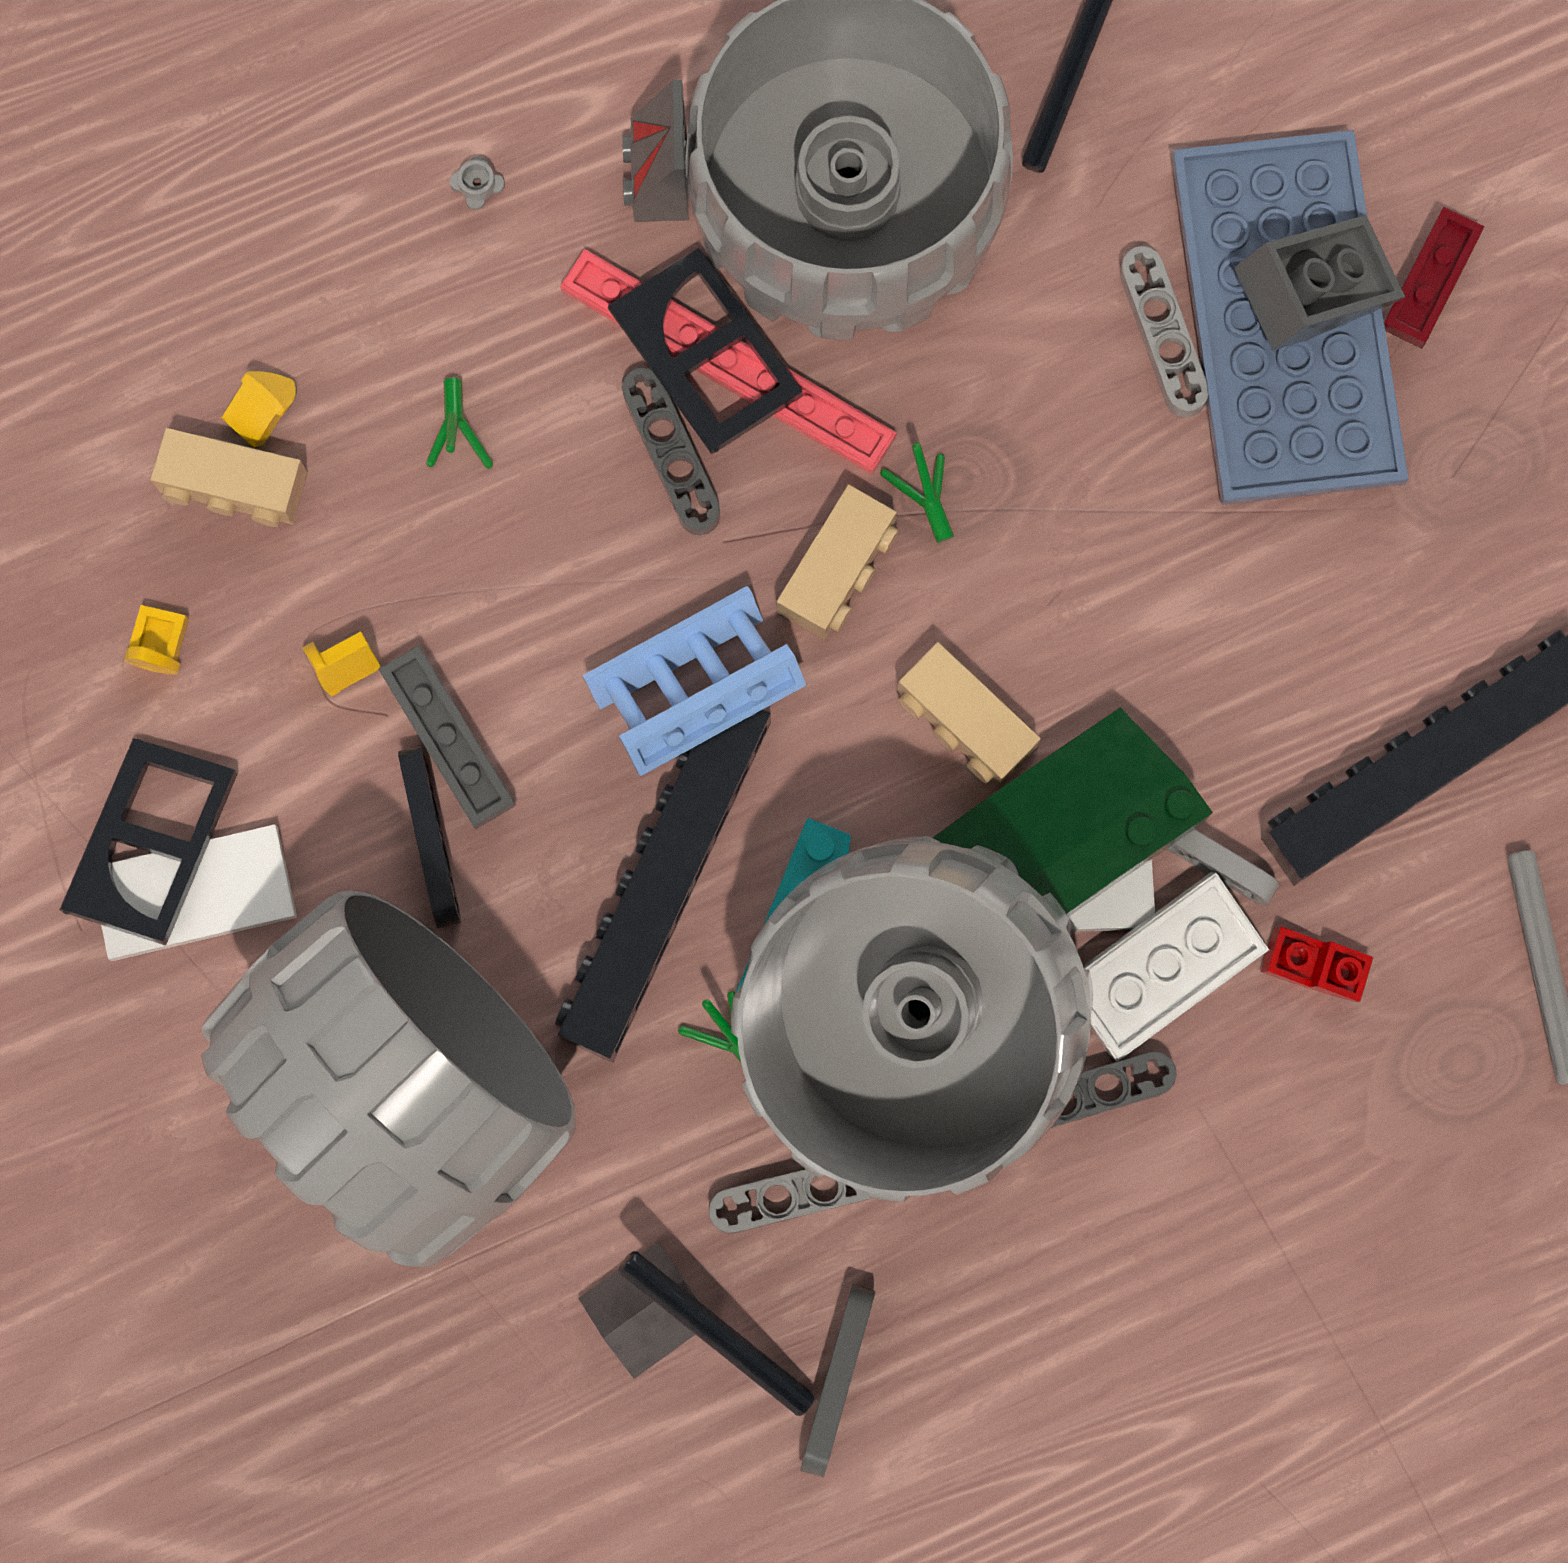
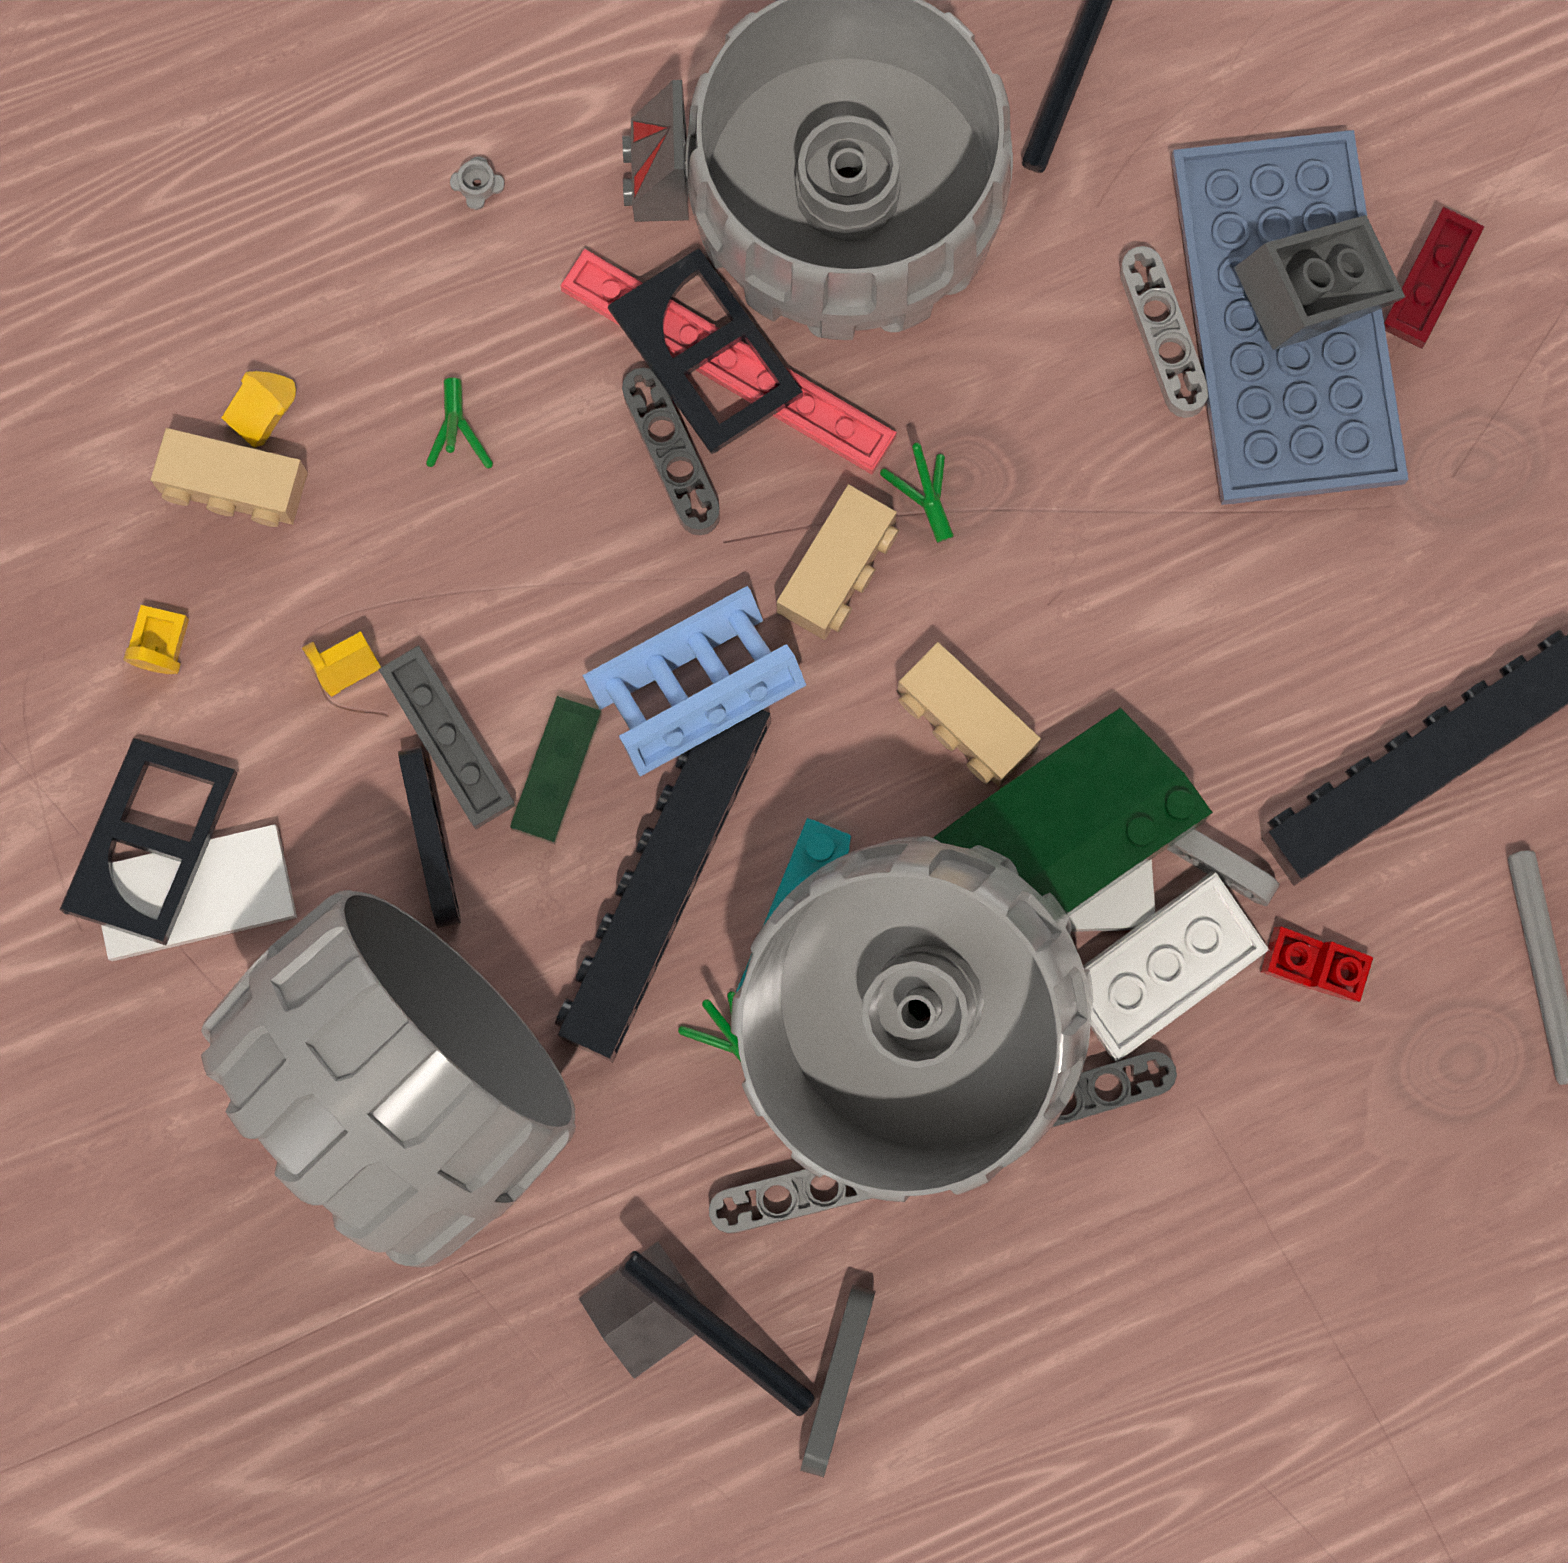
(556, 770): none -> clear green tile

